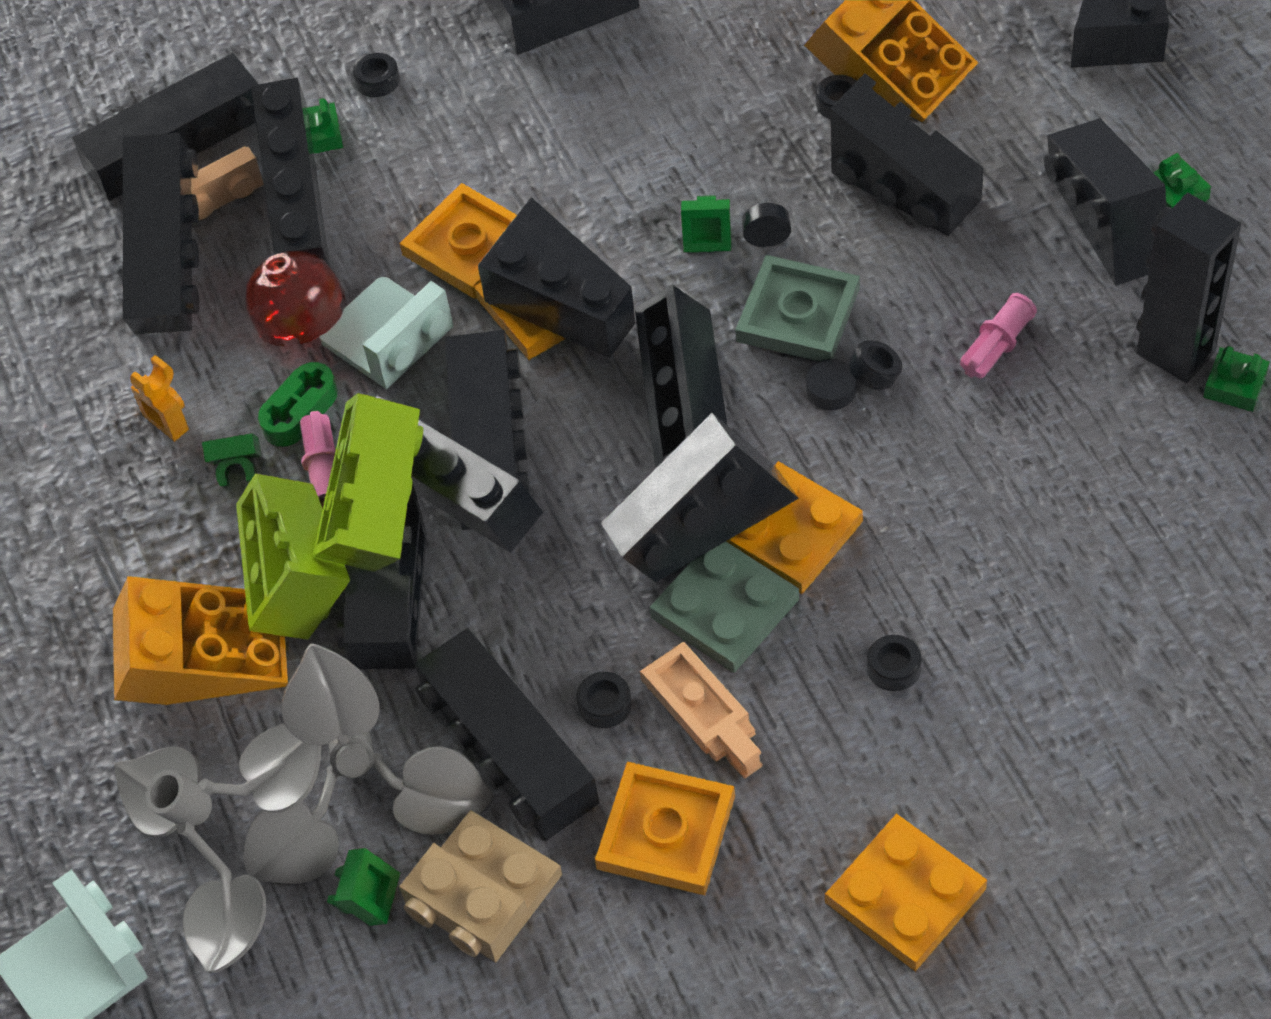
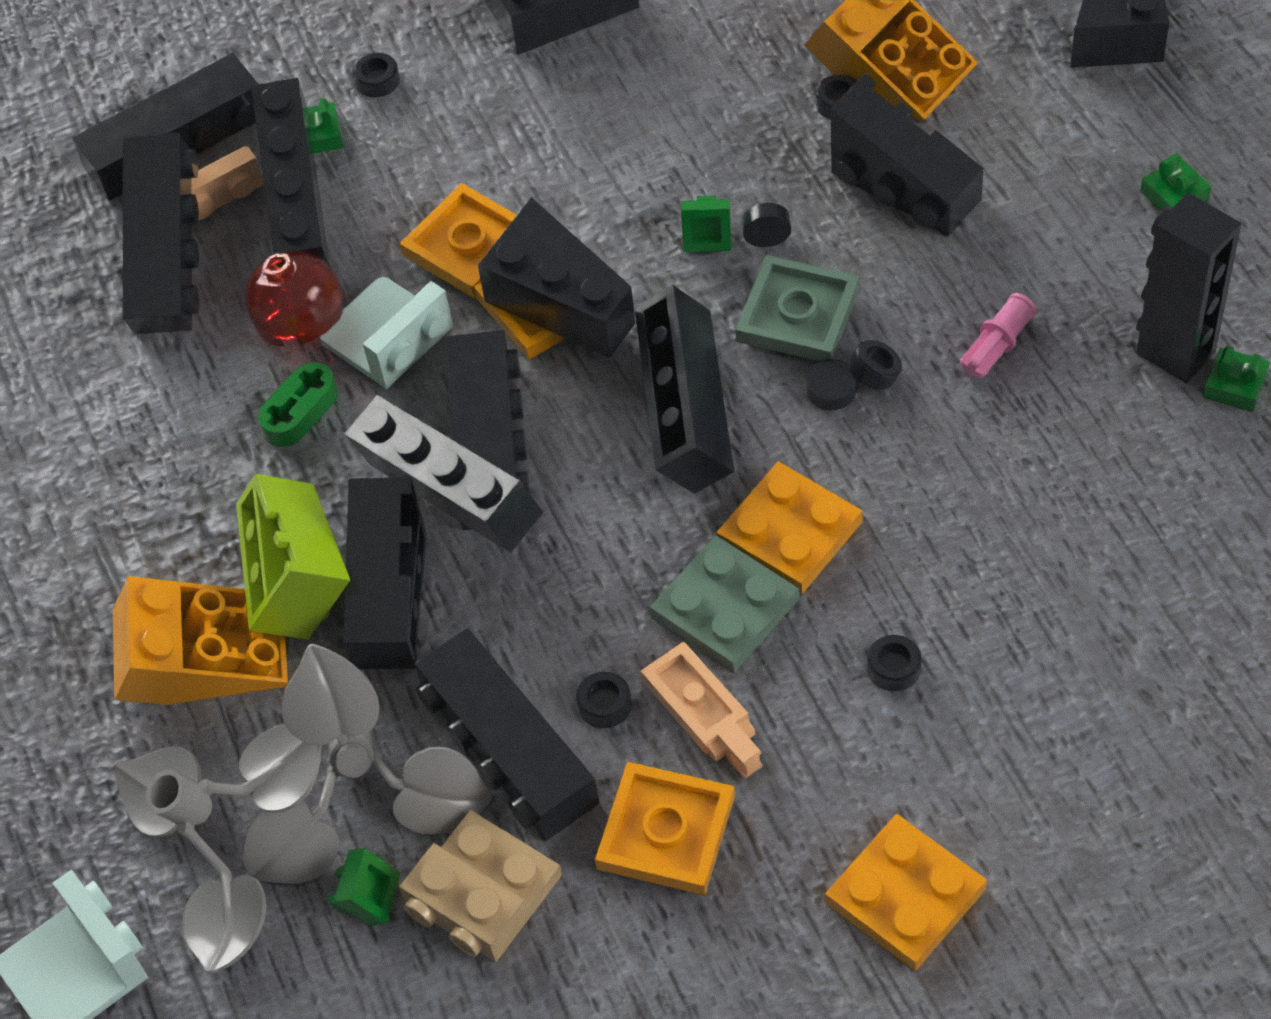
(158, 400): light orange plate -> none
(231, 452): green tile -> none
(318, 451): bright pink axle -> none
(369, 484): lime wedge -> none
(696, 501): black wedge -> none
(1108, 194): black wedge -> none

